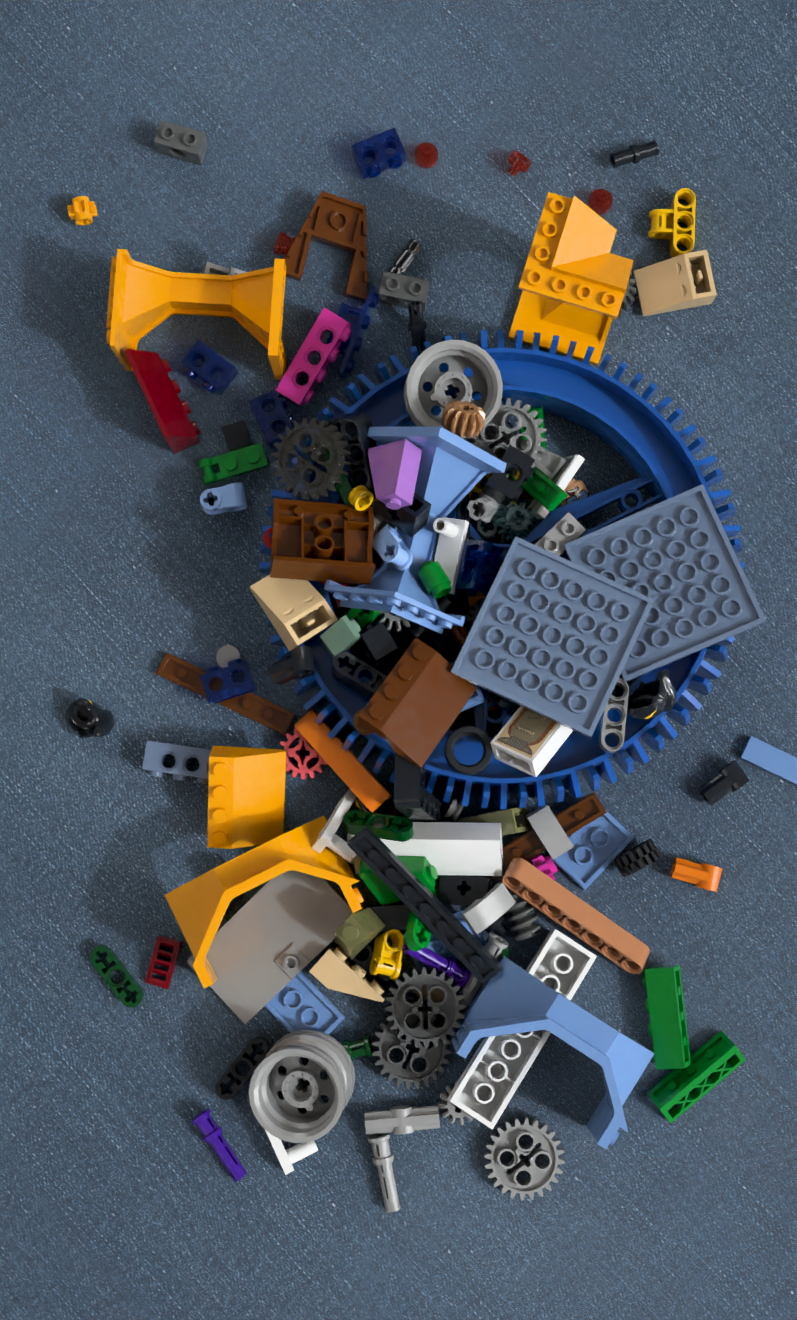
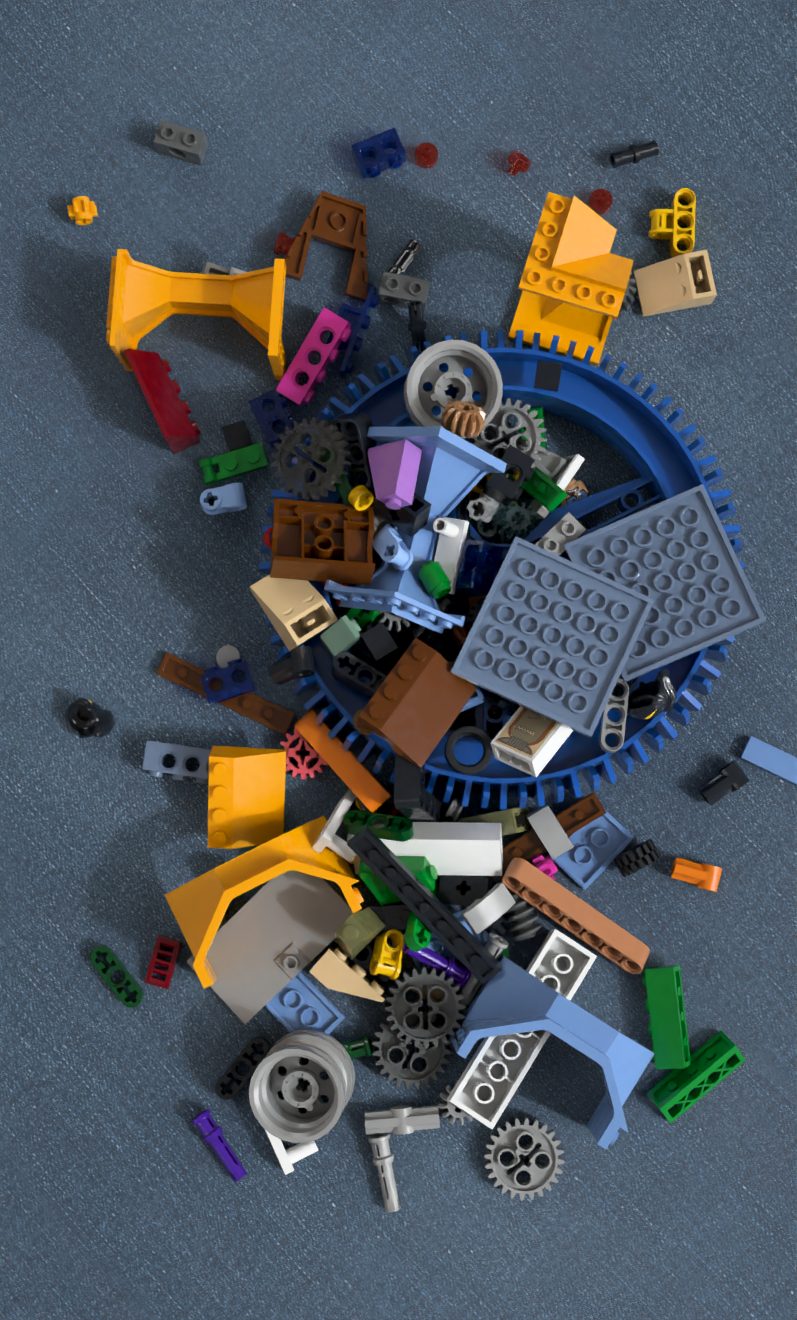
(212, 364): clear blue brick -> none
(547, 375): none -> black slope

